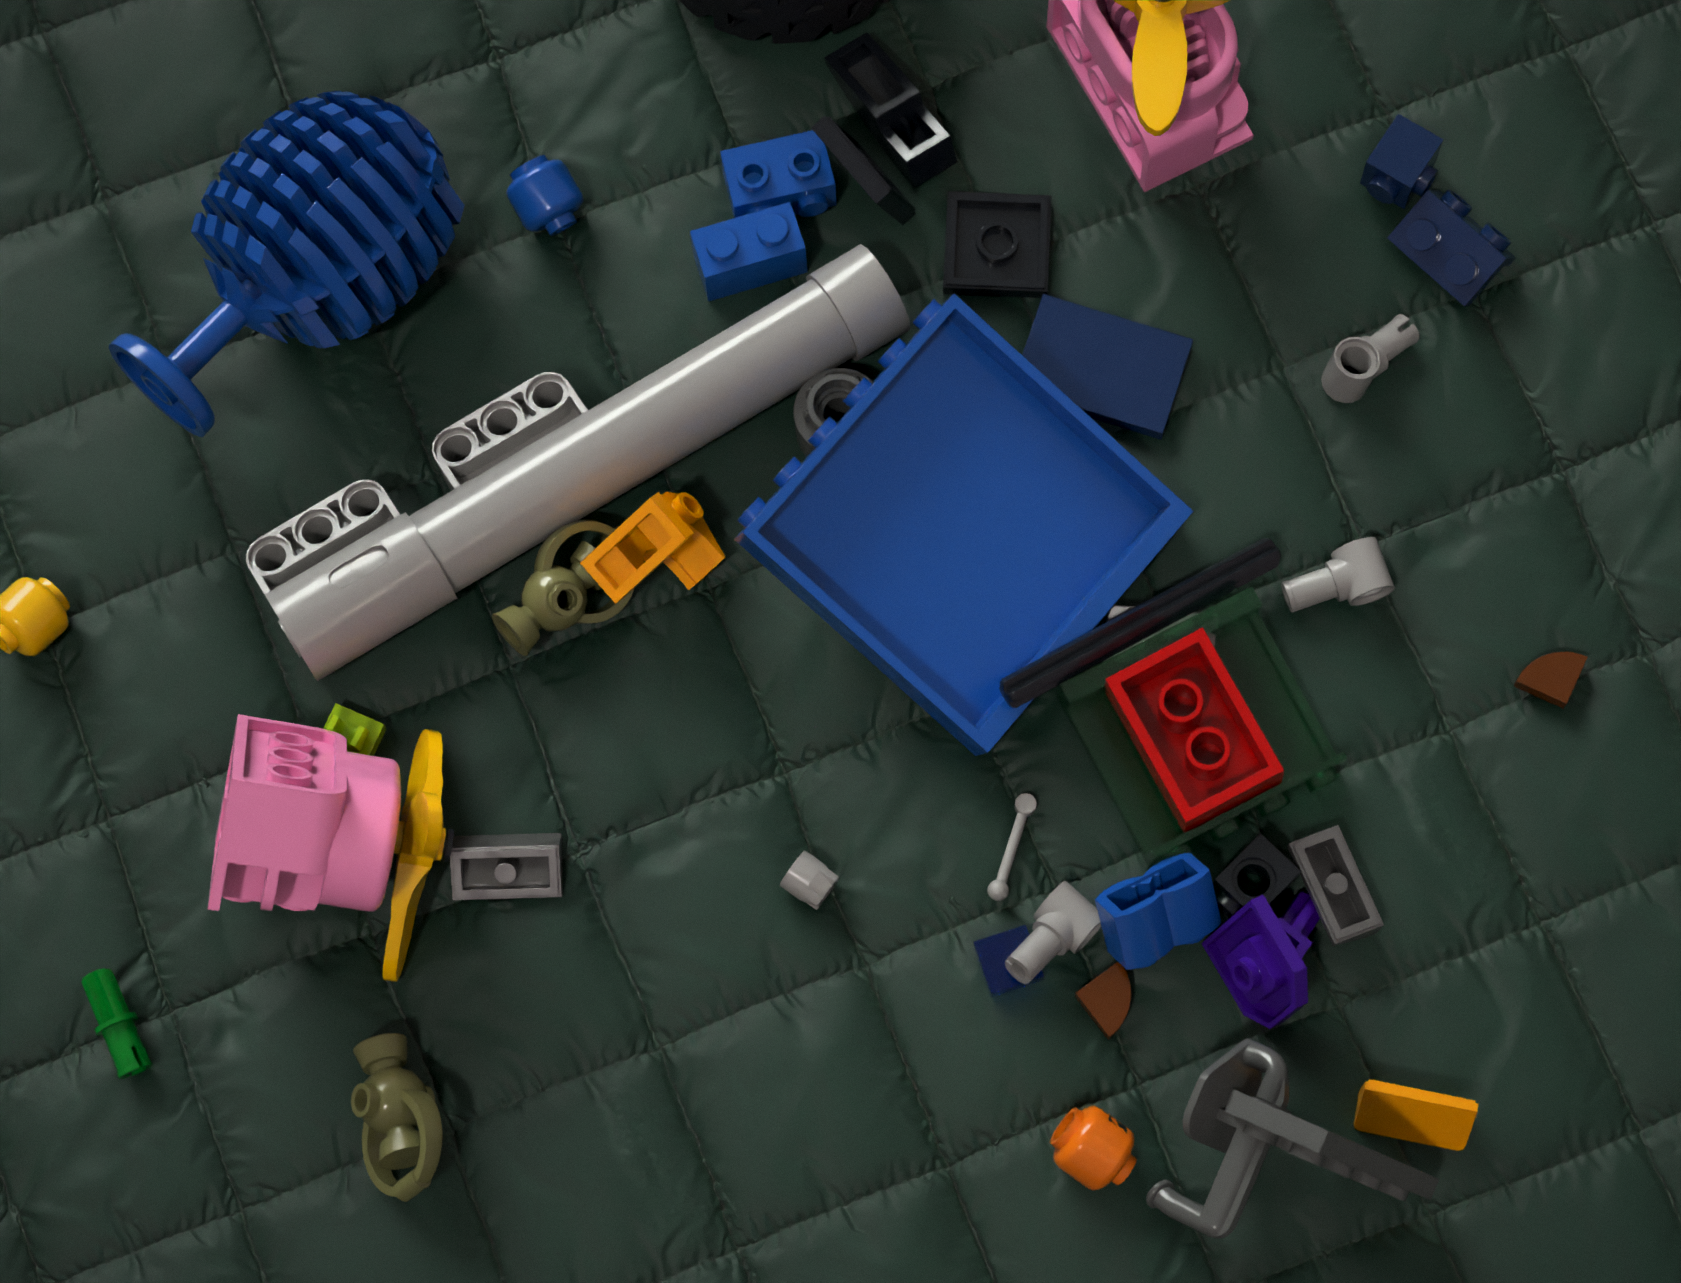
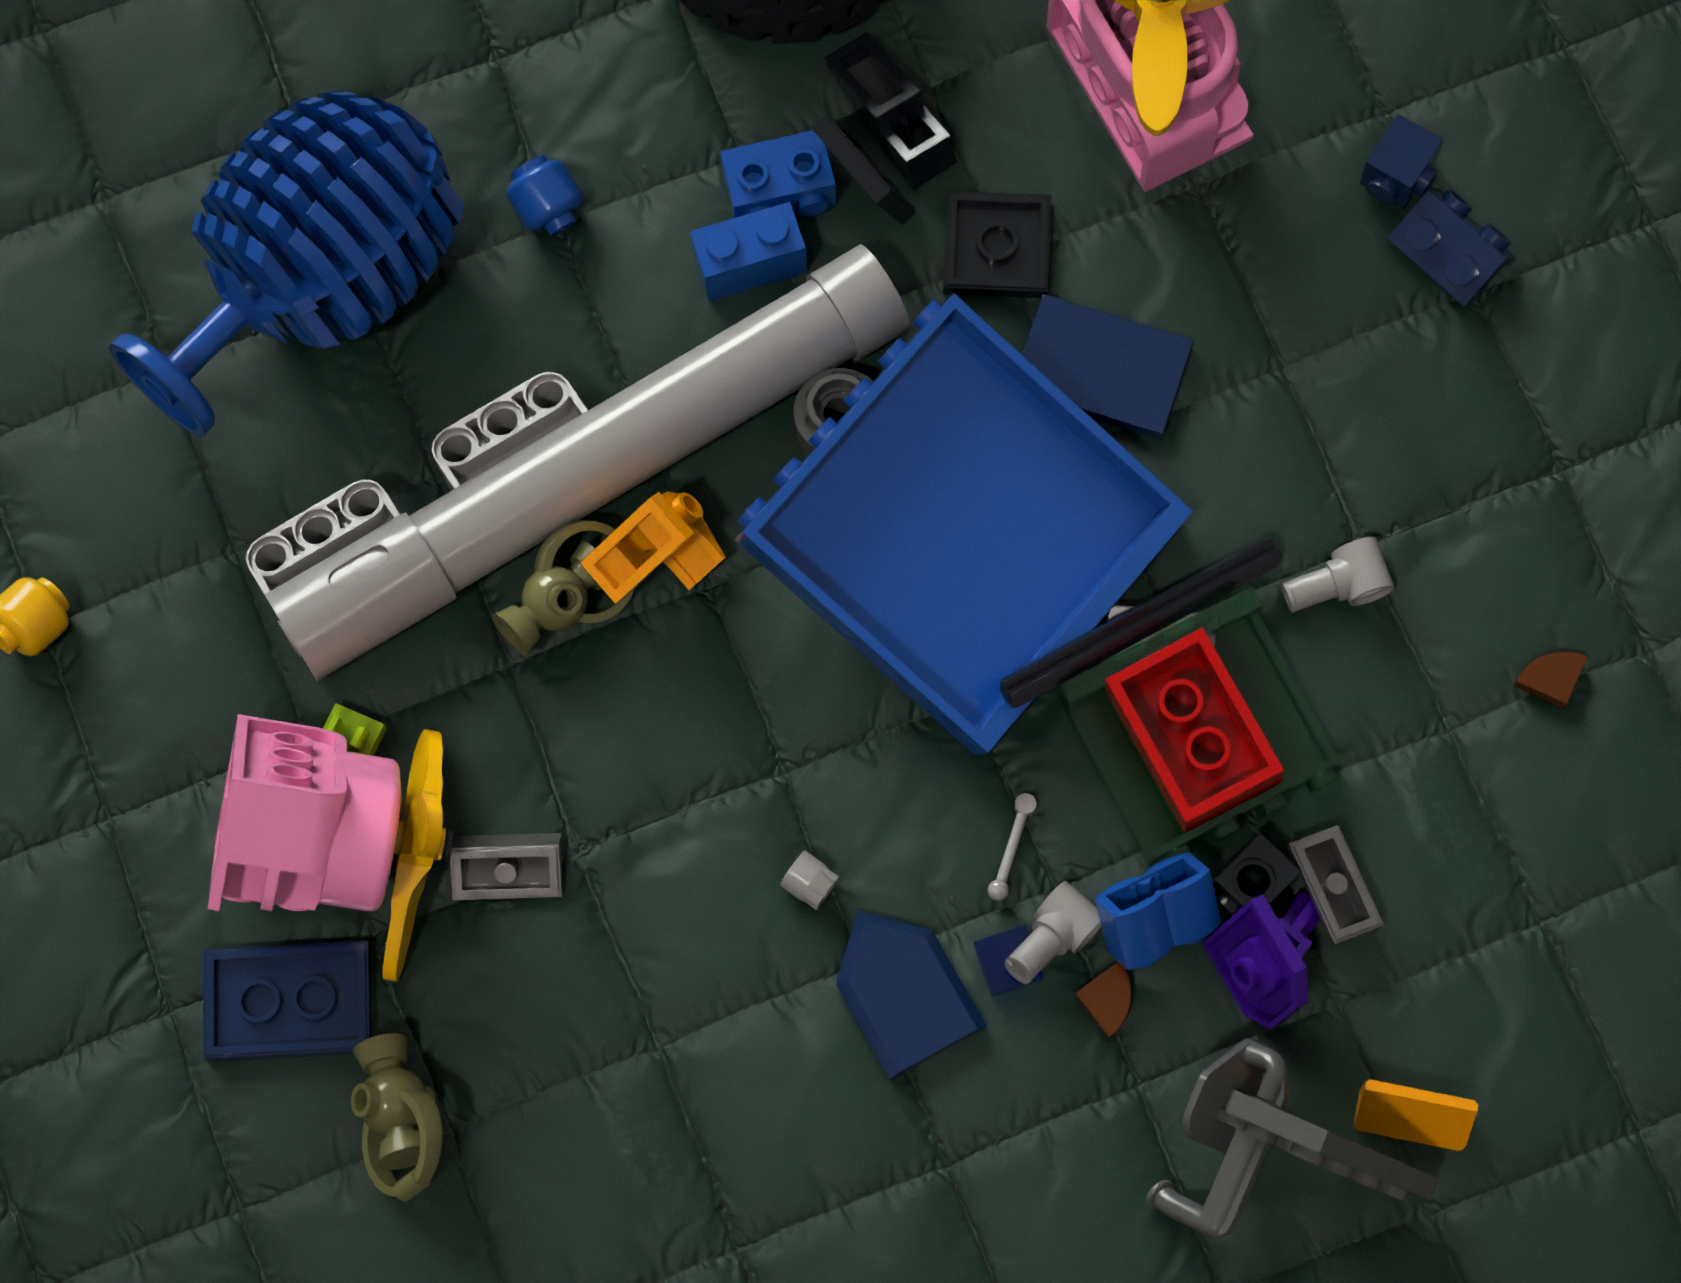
(116, 1023): green axle -> none
(286, 1000): none -> dark blue tile
(904, 993): none -> dark blue tile
(1093, 1147): orange head -> none
(1366, 356): light grey pin -> none

